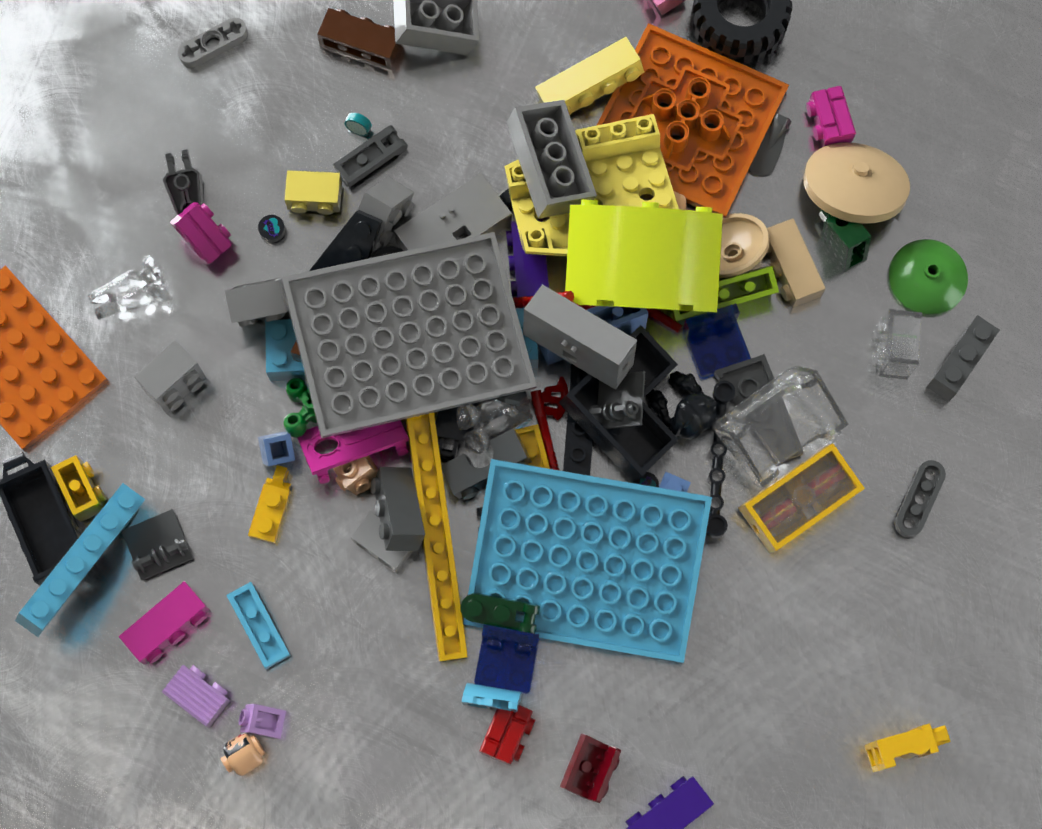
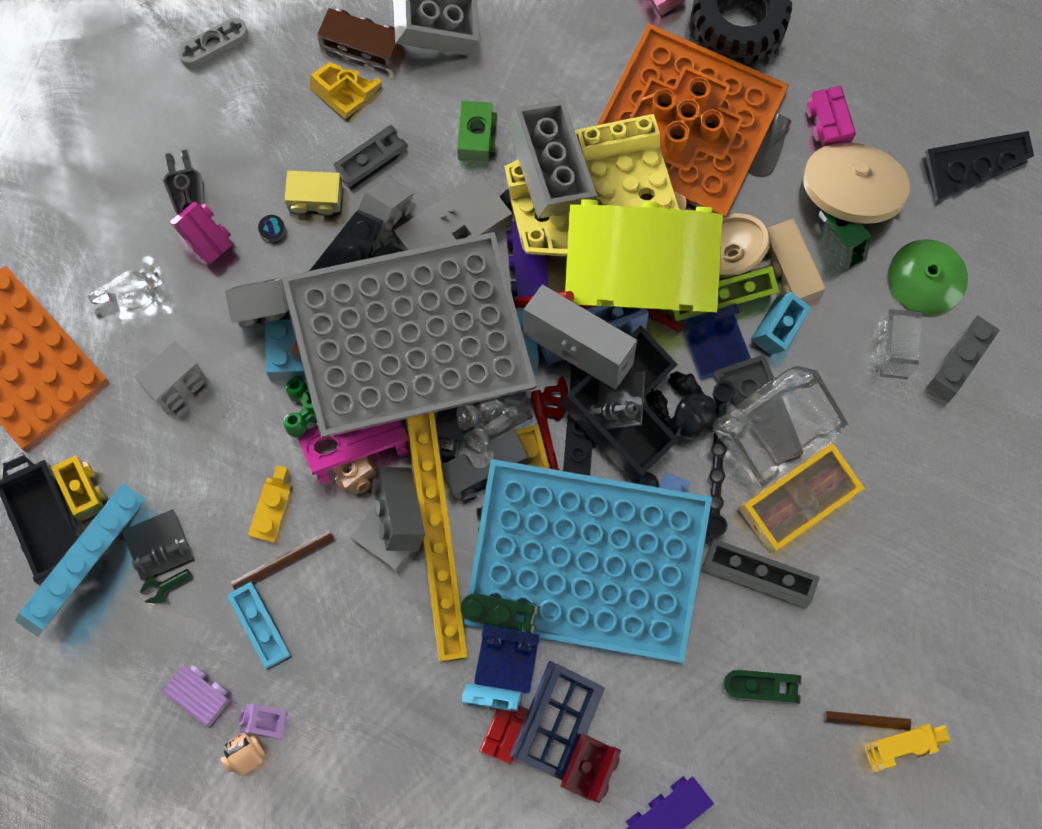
(164, 586): none -> dark green bar
(164, 624): dark pink brick -> none
(276, 448): medium blue brick -> none
(283, 560): none -> reddish brown bar
(342, 88): none -> yellow slope
(358, 124): teal tile -> none
(474, 116): none -> bright green brick
(537, 709): none -> dark blue piece
(593, 76): light yellow brick -> none
(760, 573): none -> dark grey brick
(762, 686): none -> dark green plate
(781, 323): none -> medium azure brick
(868, 720): none -> reddish brown bar
(928, 491): dark grey plate -> none
(970, 162): none -> black wing

